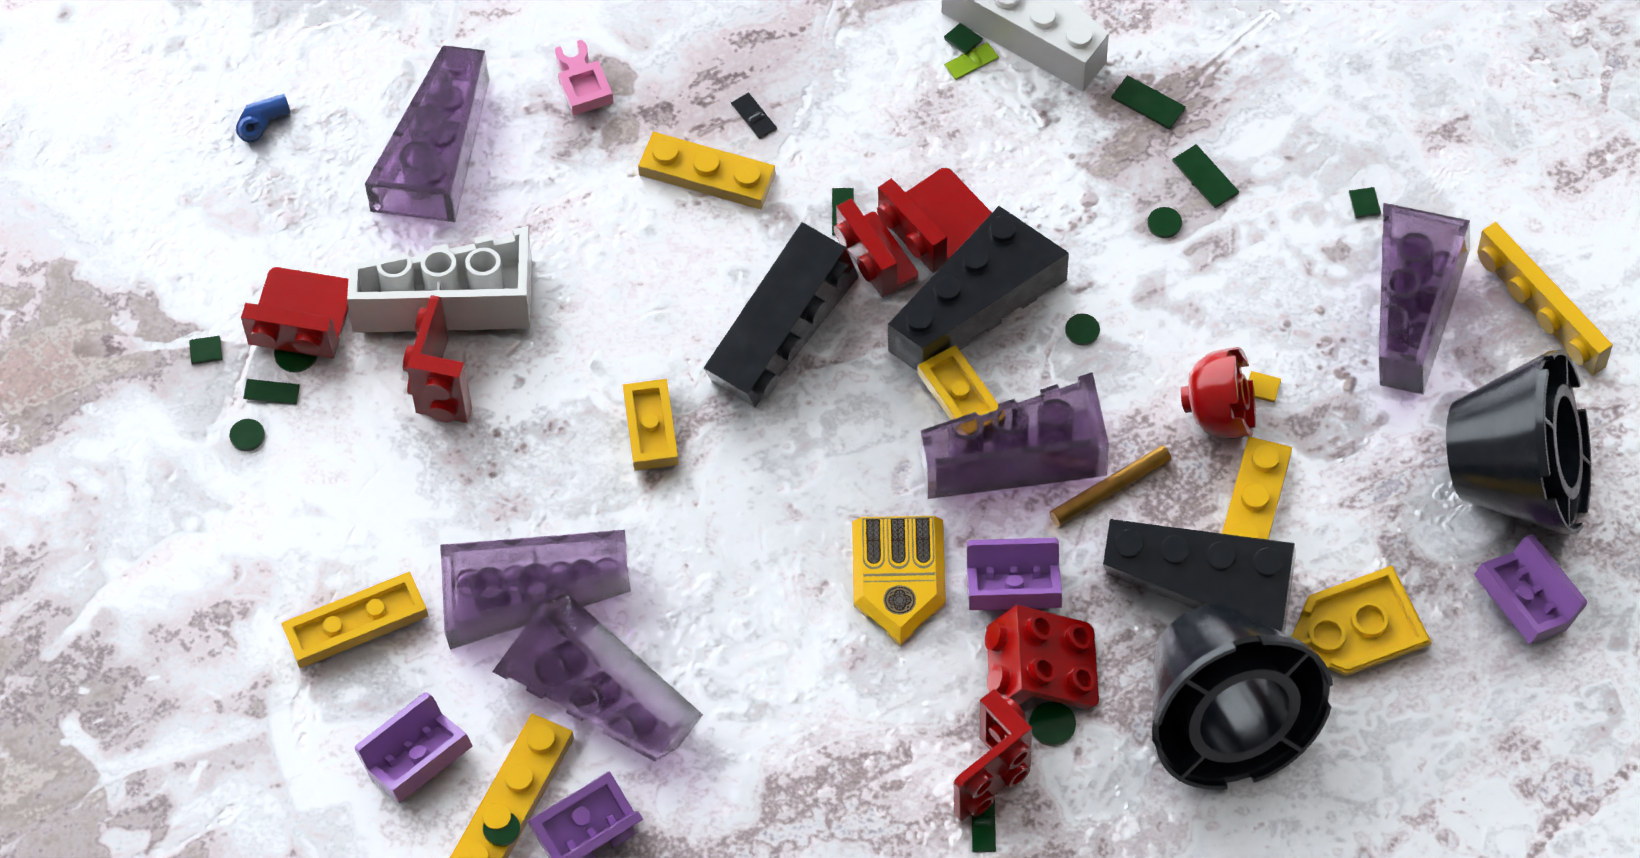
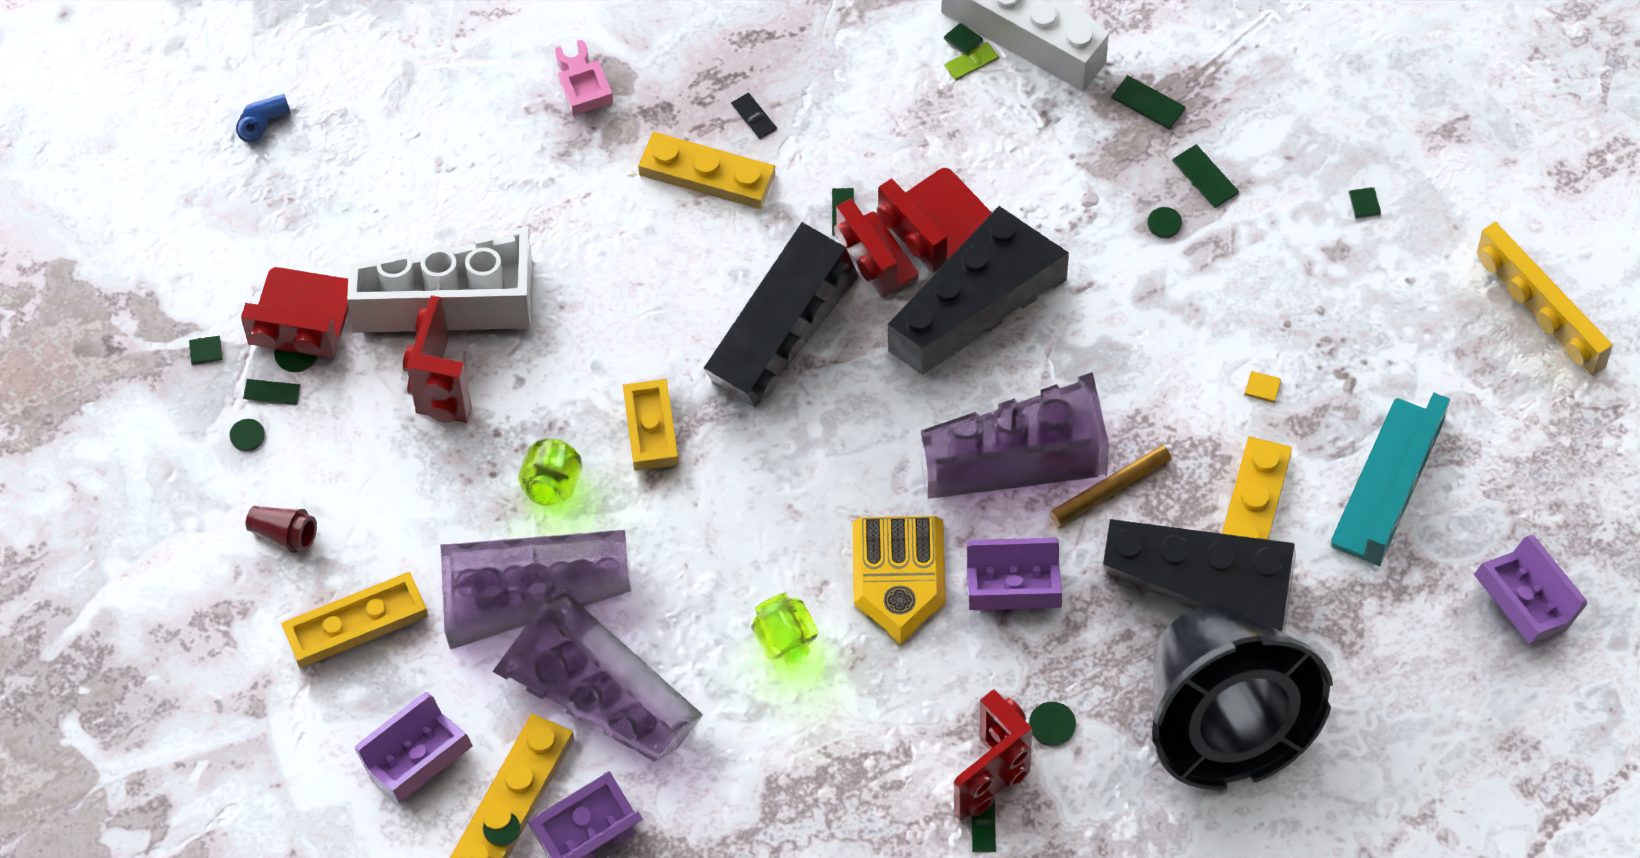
(285, 527): none -> dark red cone
(433, 143): clear purple wedge -> none
(550, 471): none -> clear neon green head
(784, 628): none -> clear neon green head
(956, 384): yellow plate -> none
(1042, 658): red bracket -> none
(1082, 329): dark green piece -> none
(1221, 394): red cylinder -> none
(1361, 623): yellow tile -> none
(1389, 478): none -> teal panel
(1419, 283): clear purple wedge -> none
(1524, 445): black cone -> none

